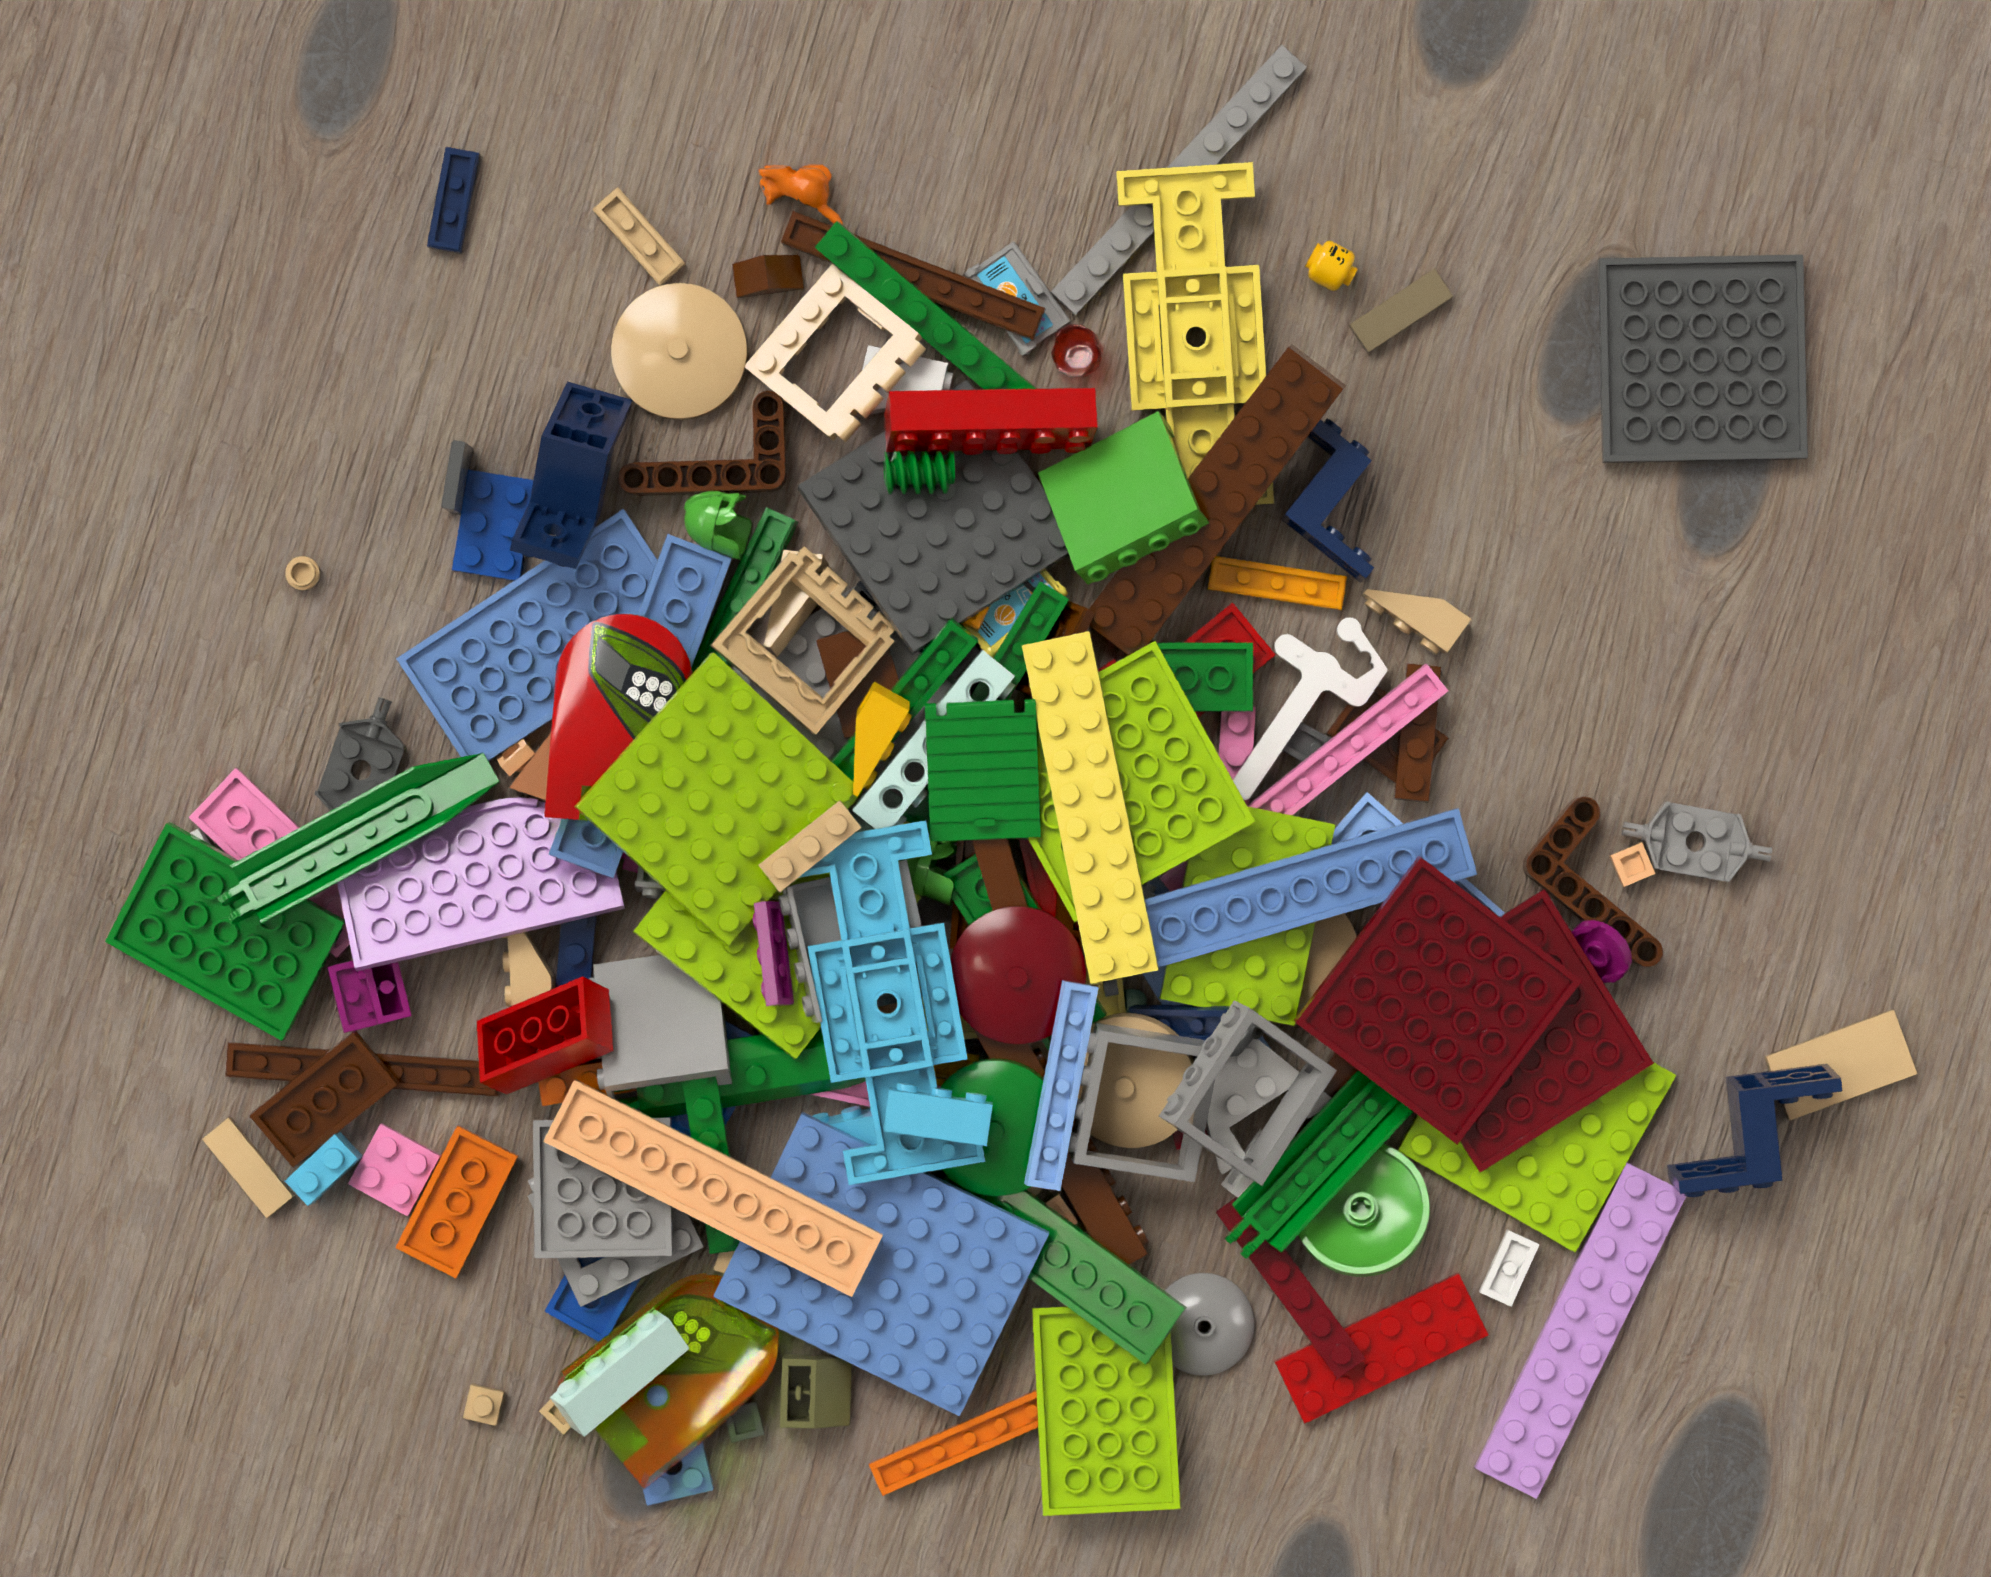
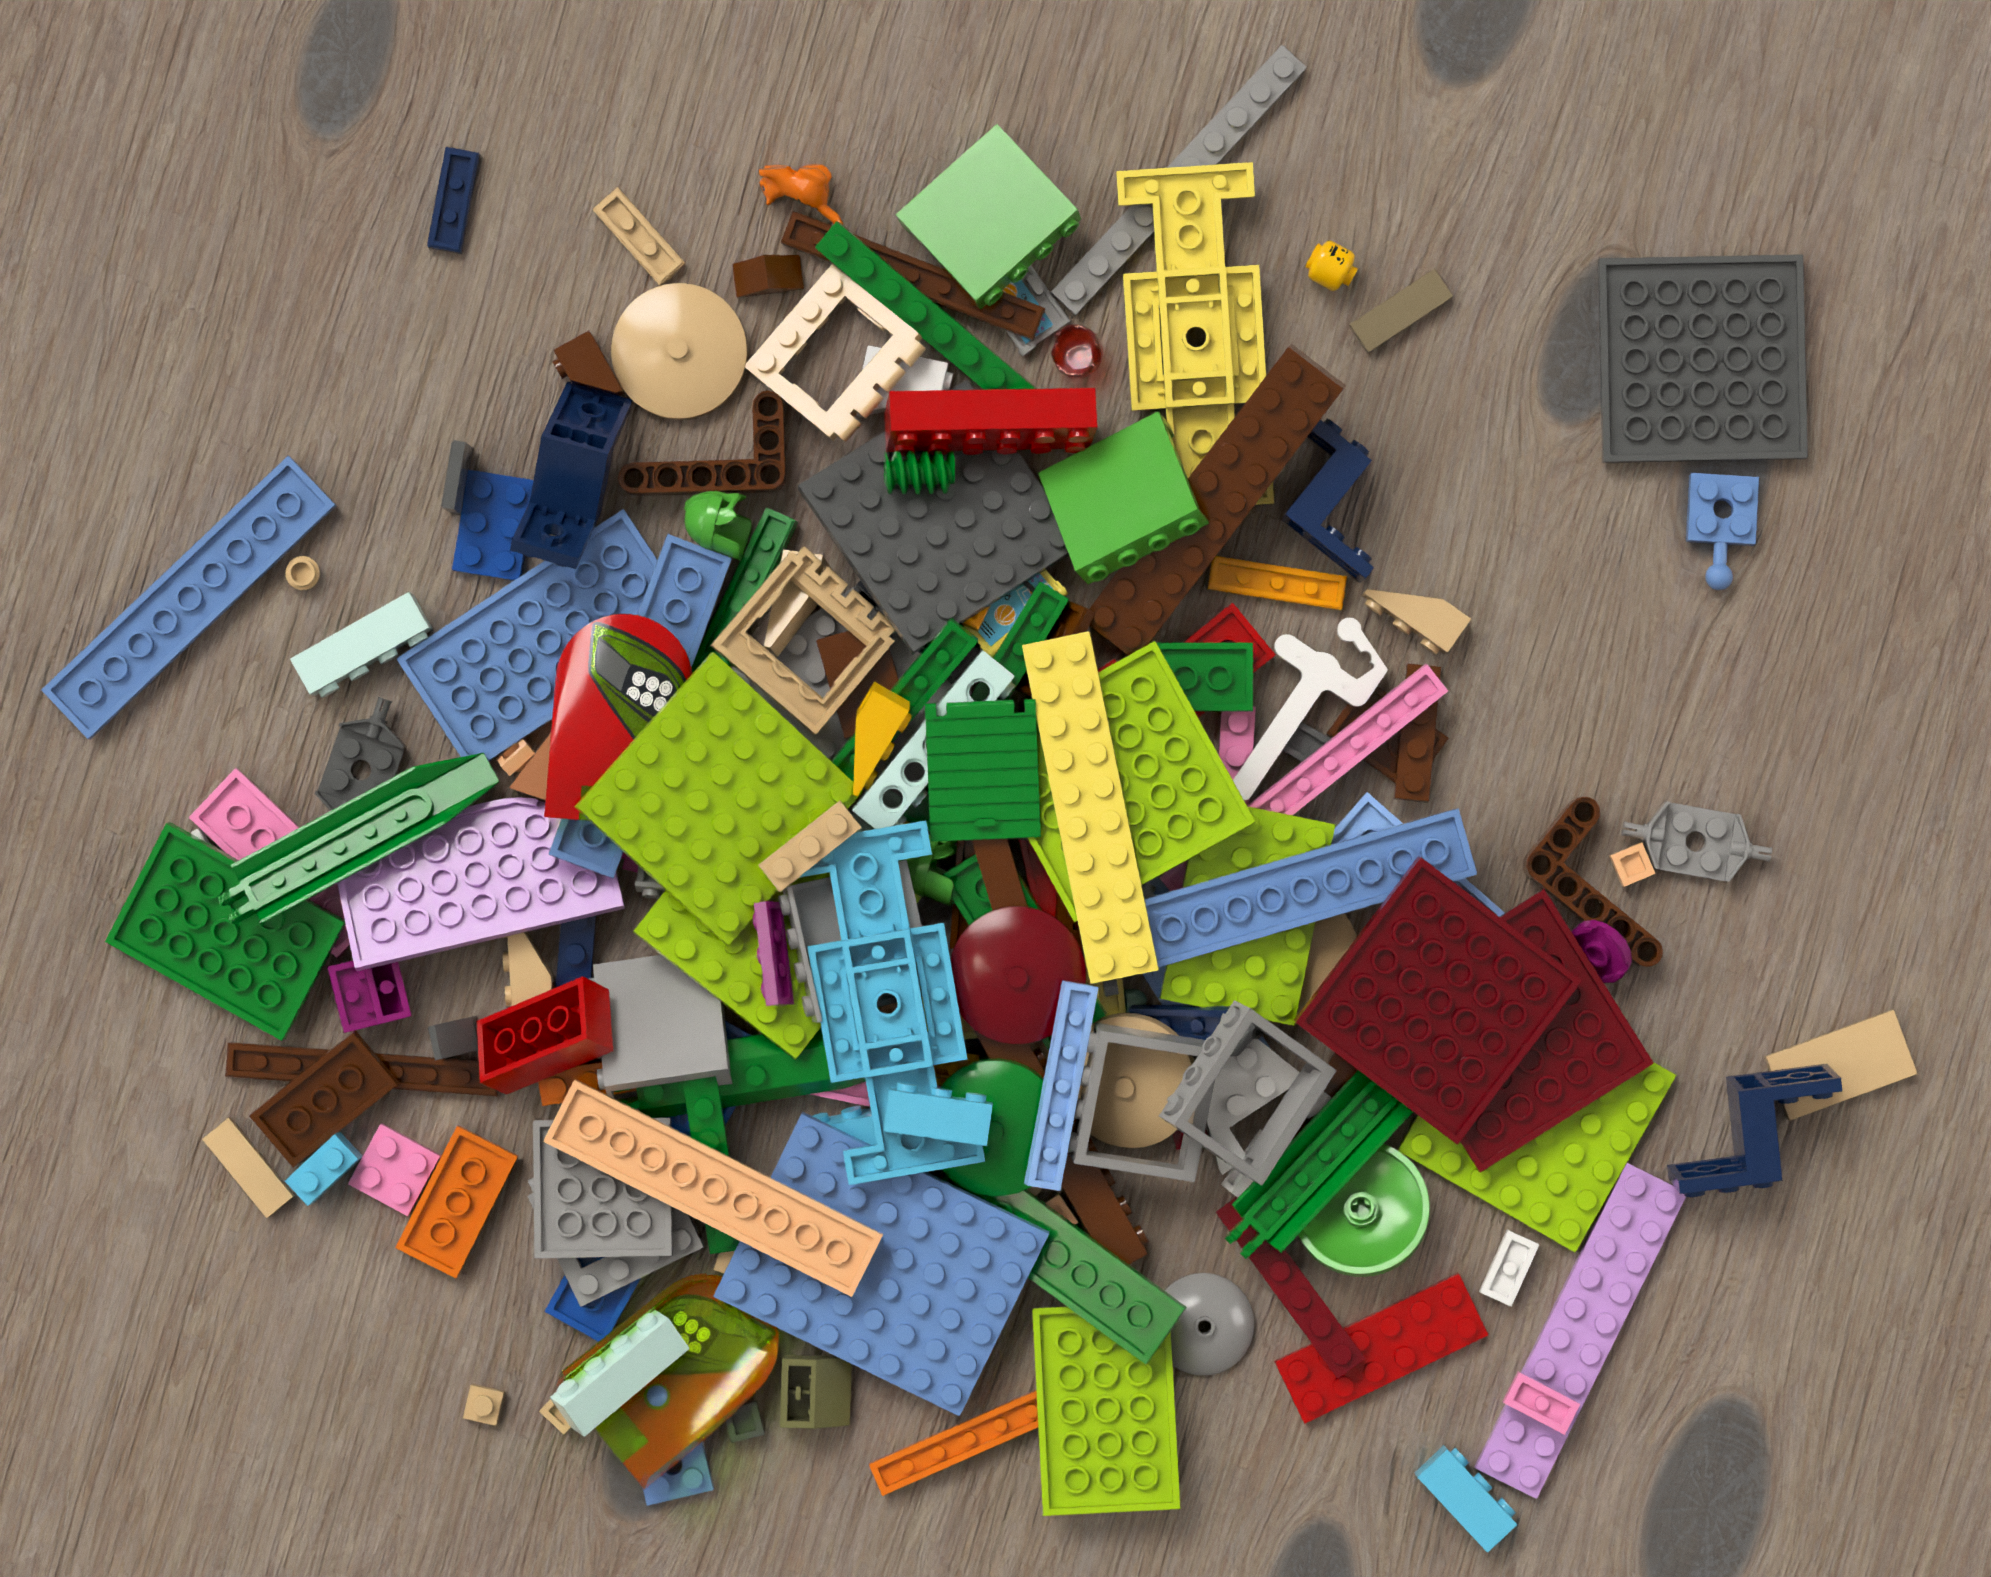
(188, 597): none -> medium blue plate
(361, 644): none -> light aqua brick
(454, 1037): none -> dark grey slope
(586, 365): none -> reddish brown slope
(990, 216): none -> panel
(1467, 1497): none -> medium azure brick
(1541, 1402): none -> bright pink plate
(1706, 527): none -> medium blue plate

